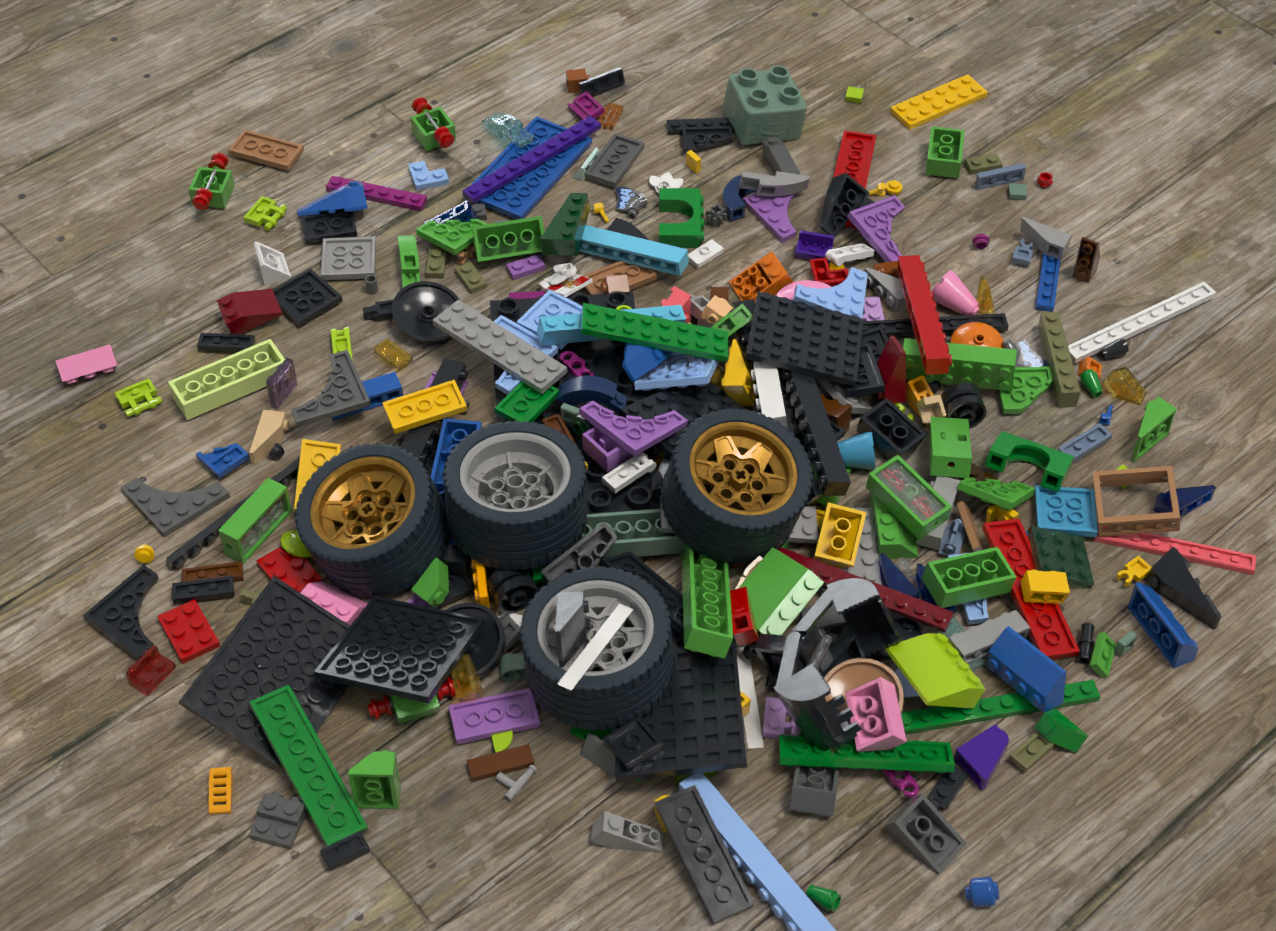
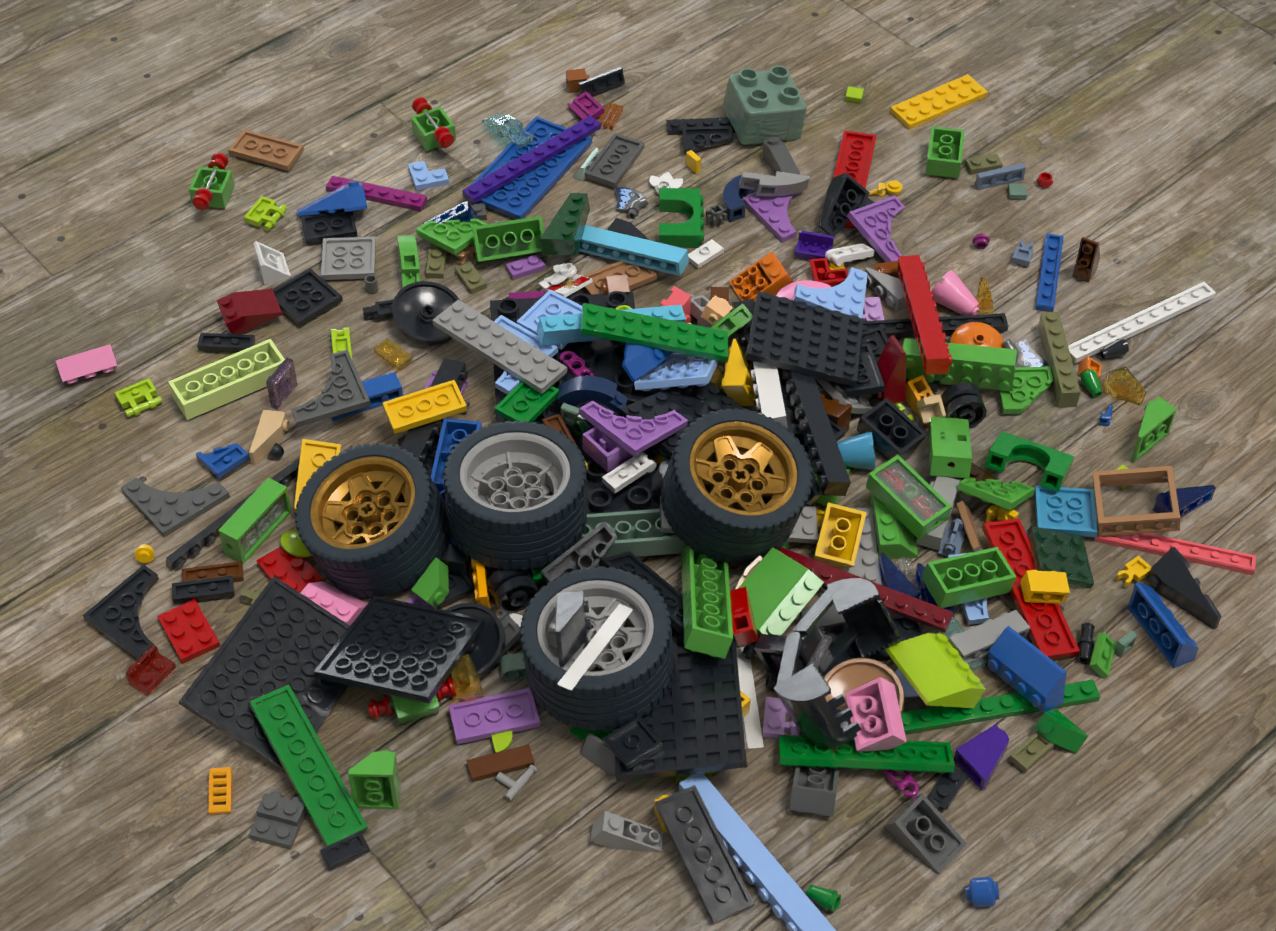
(599, 208): yellow hand -> none
(1047, 239): light grey slope -> none
(1086, 442): sand blue plate -> none

